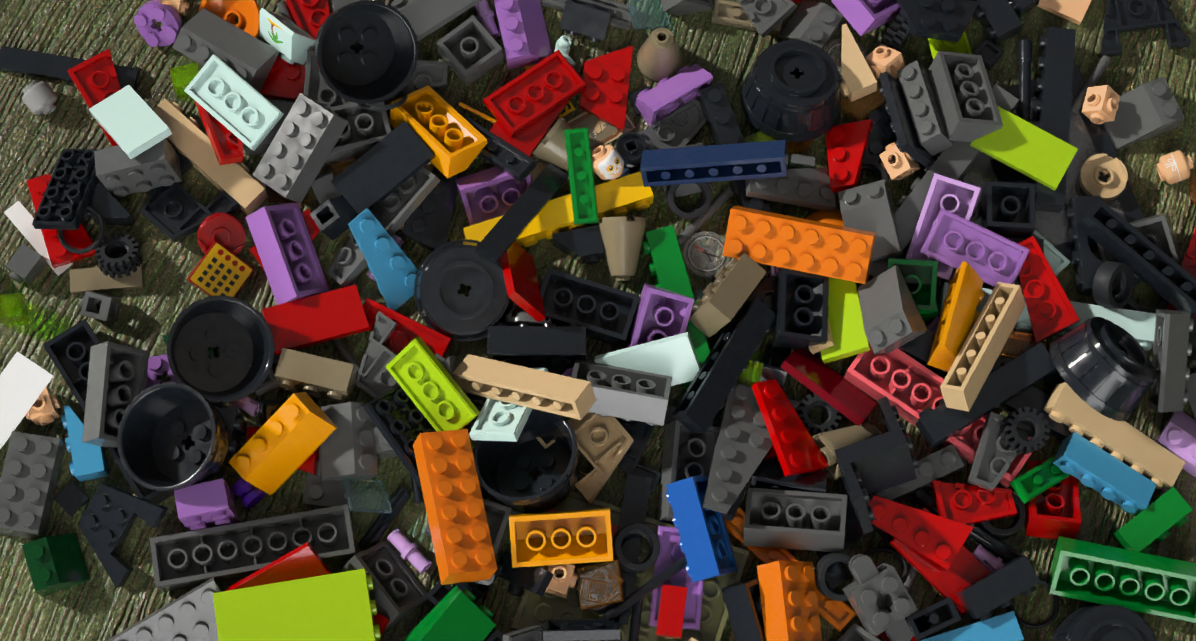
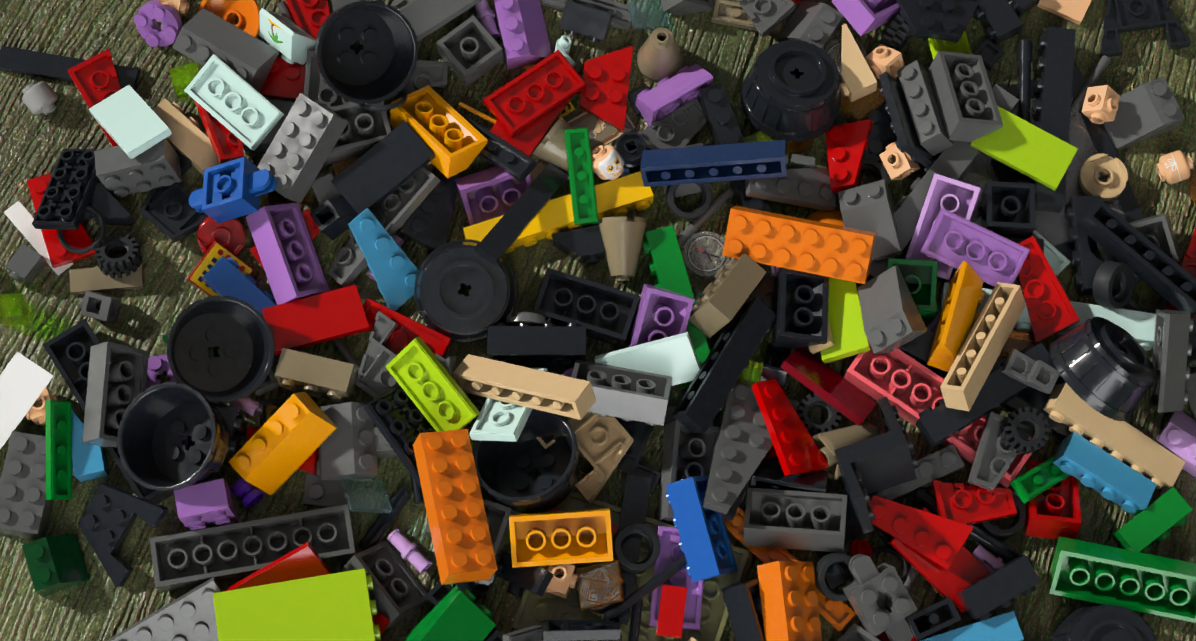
(58, 450): none -> green tile
(72, 499): black tile -> none
(228, 281): none -> blue brick
(232, 190): none -> blue brick
(522, 281): red tile -> none
(860, 547): none -> red plate
(1030, 372): none -> dark grey slope
(1045, 623): black tyre -> none

